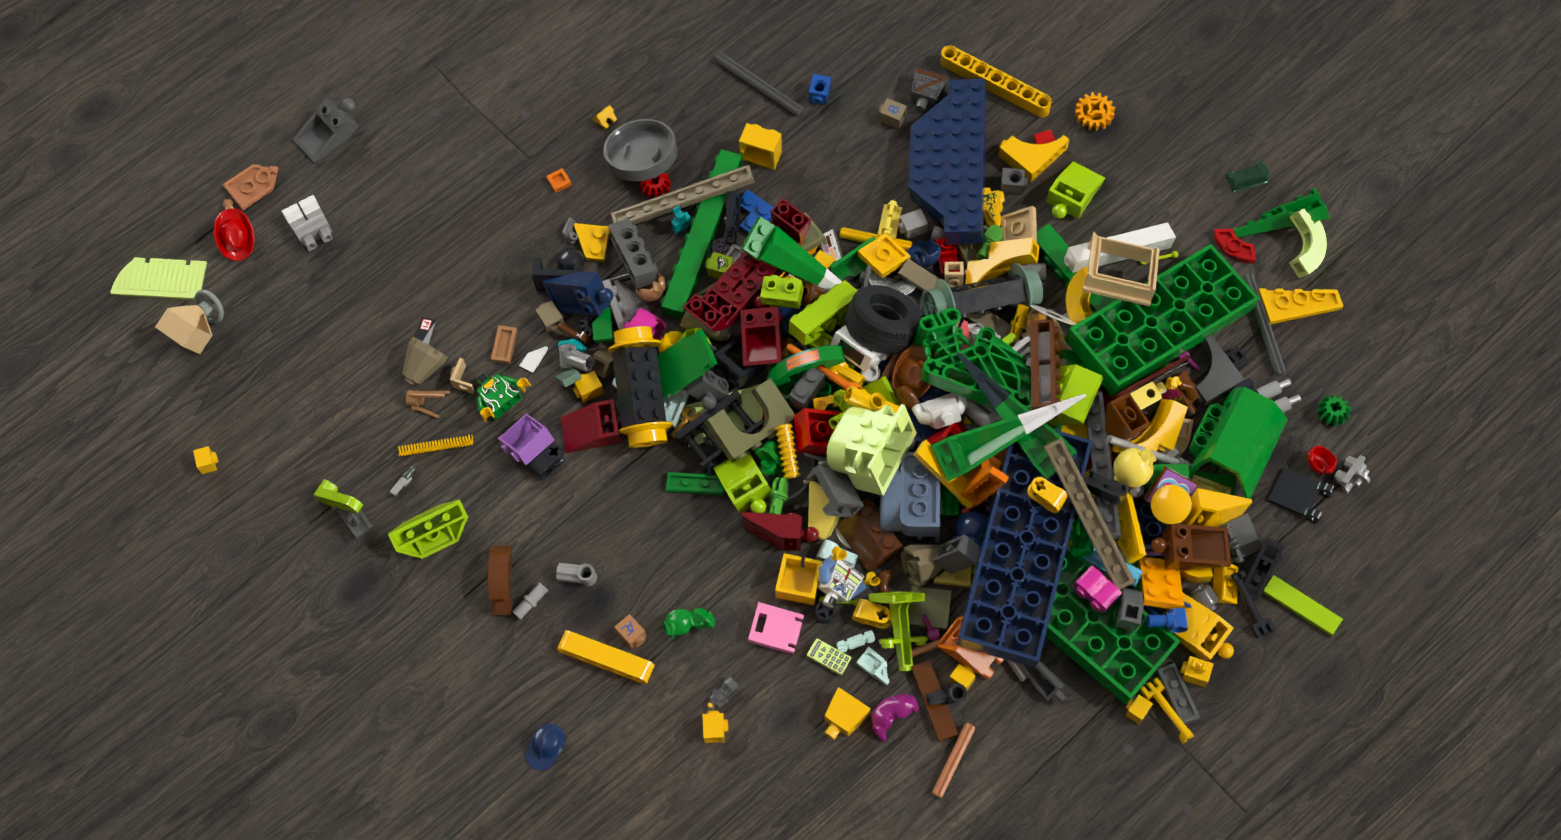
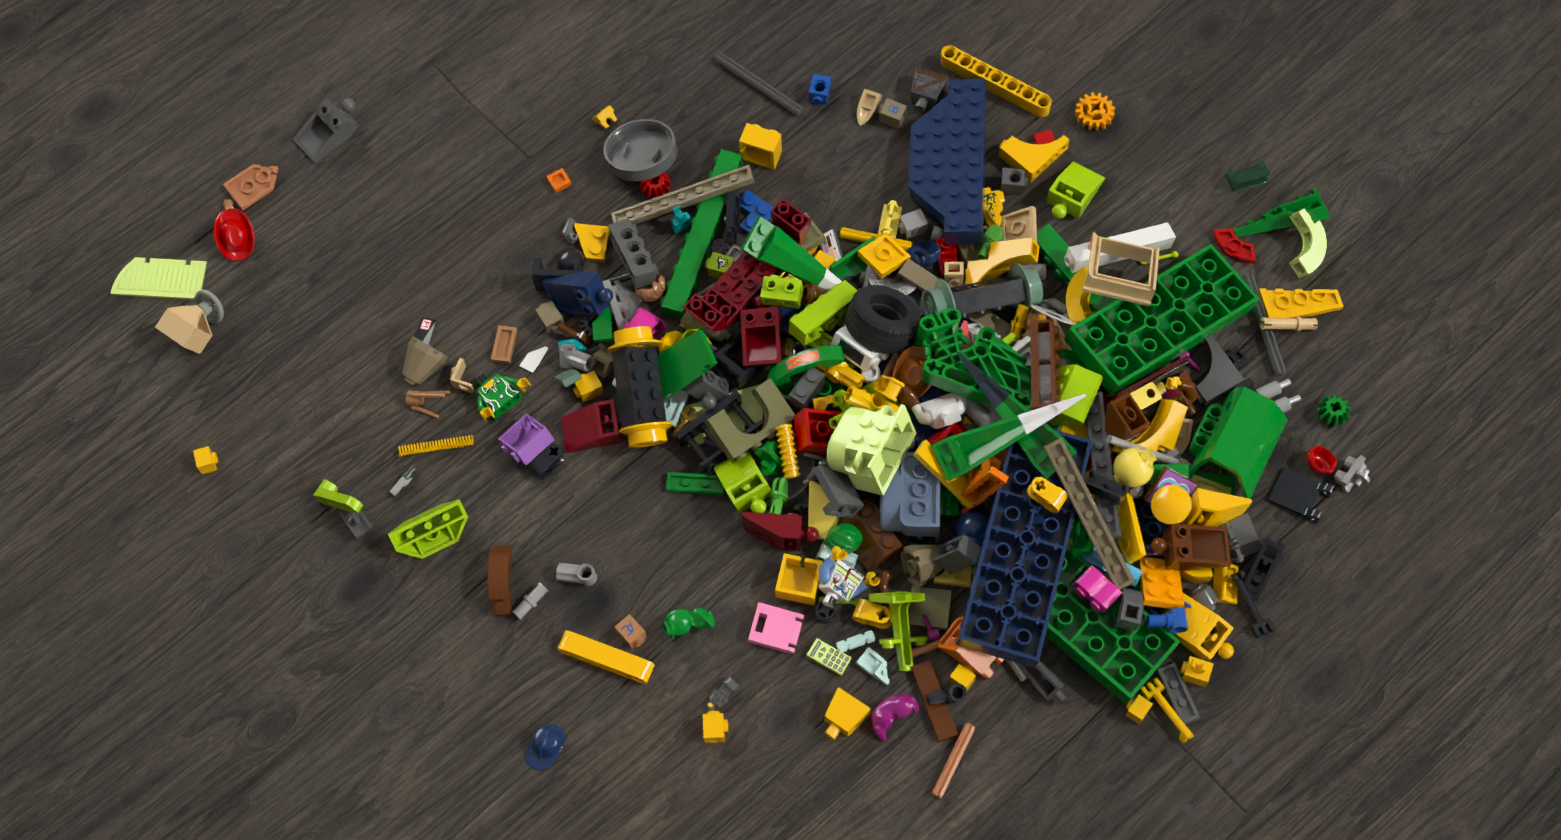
(308, 230): light grey hips -> none
(827, 372): orange piece -> none
(844, 536): none -> green hair
(867, 106): none -> tan plate
(888, 387): none -> yellow piece
(1053, 303): none -> light grey arm
(1296, 323): none -> tan pin
(1302, 605): lime tile -> none

